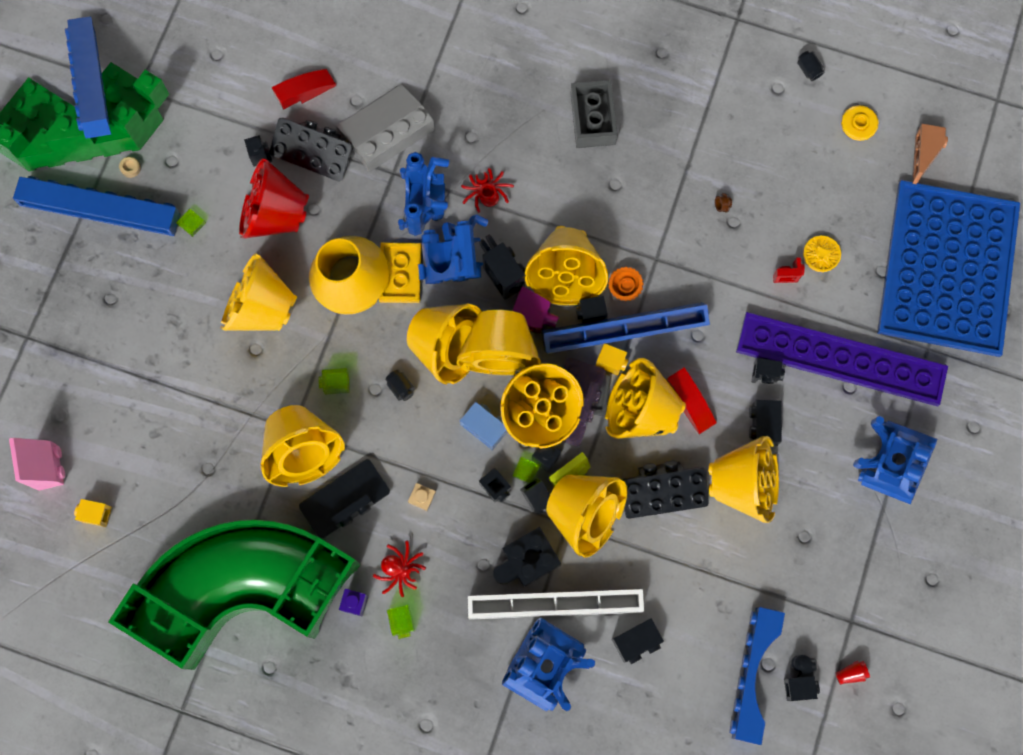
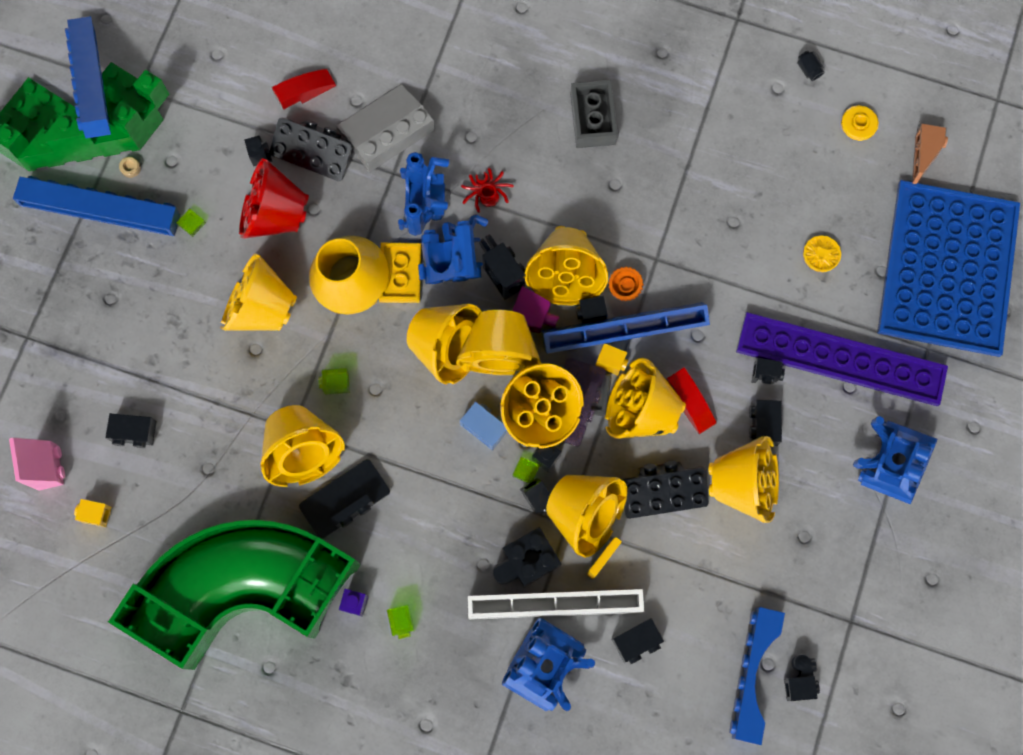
(131, 430): none -> black brick
(399, 569): red animal -> none
(400, 385): black brick -> none
(421, 497): tan plate -> none
(495, 478): black brick -> none
(576, 466): neon yellow plate -> none
(607, 553): none -> yellow tile
(723, 203): reddish brown plate -> none
(789, 275): red bracket -> none
(853, 673): red cone -> none

